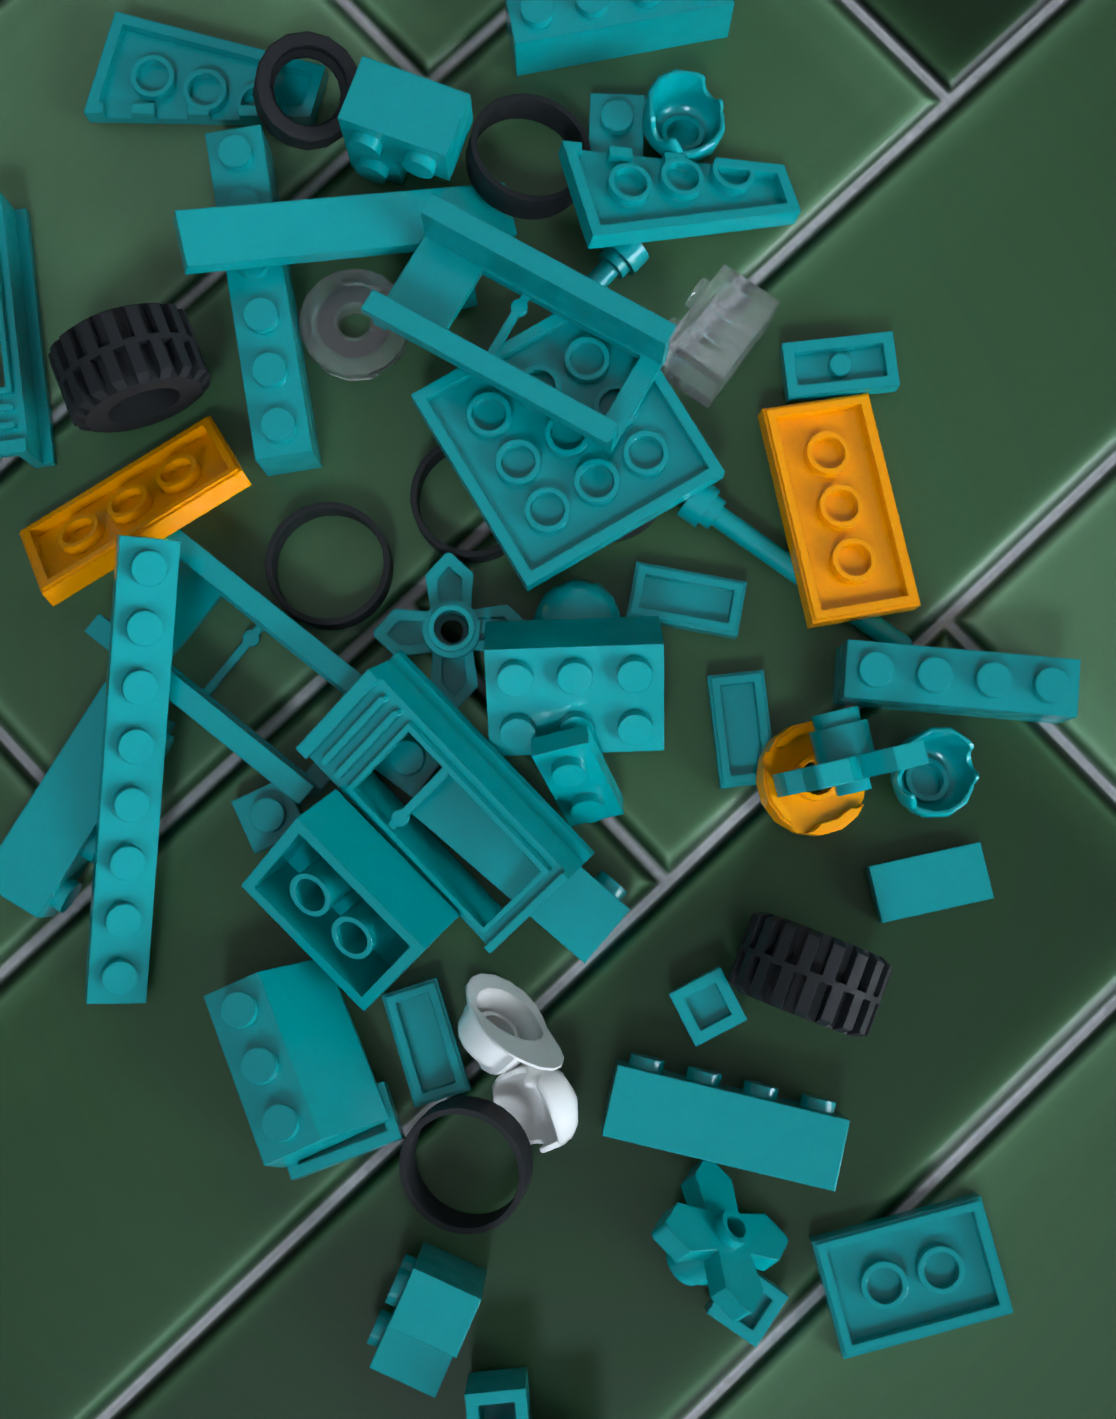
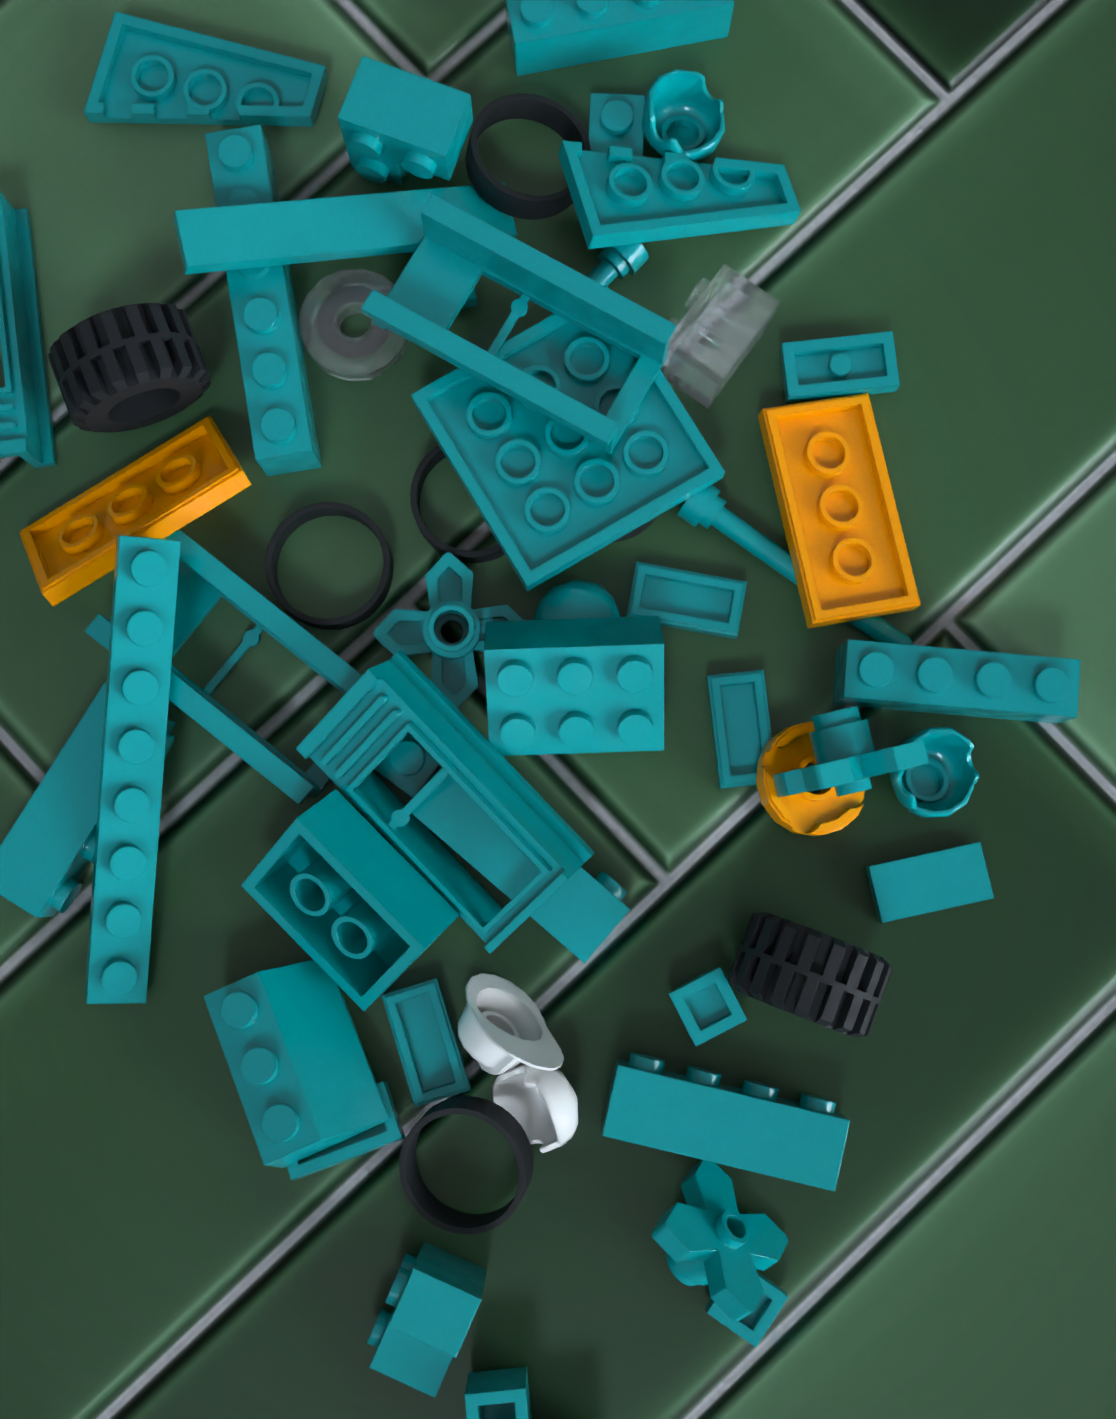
(265, 816): teal plate -> none
(278, 54): black tyre -> none
(577, 775): teal plate -> none
(910, 1275): teal tile -> none

